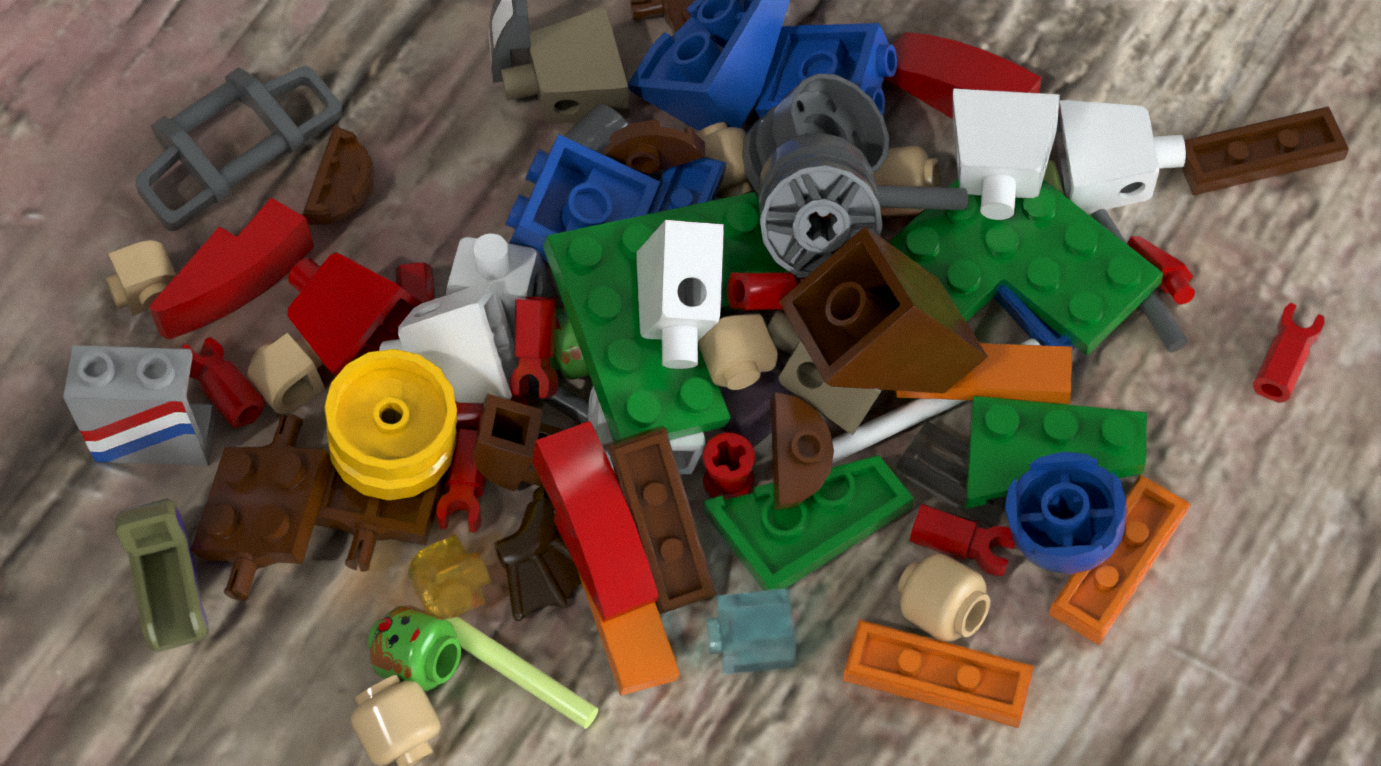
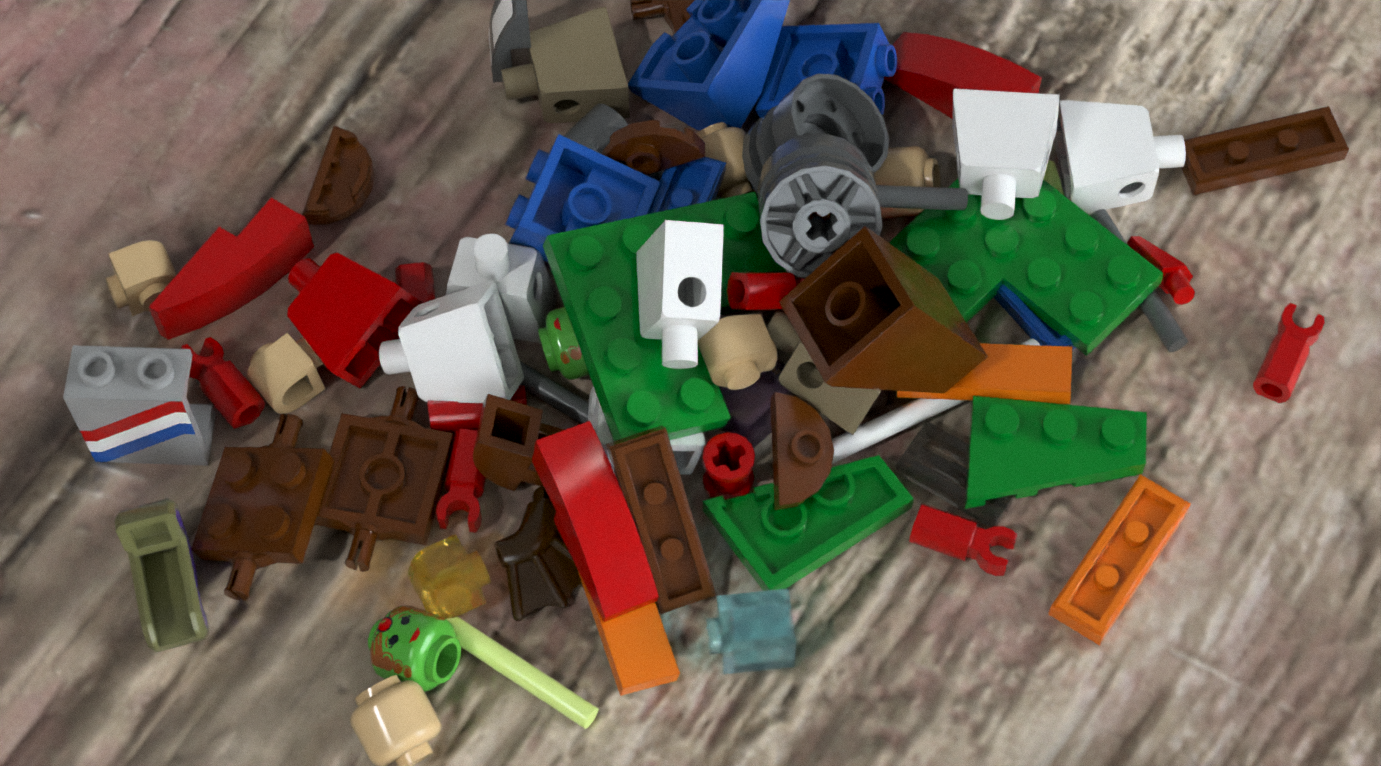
(217, 184): dark grey bar -> none
(391, 424): yellow wheel -> none
(534, 345): red bar -> none
(938, 673): orange tile -> none
(943, 597): tan head -> none
(1066, 513): blue cylinder -> none

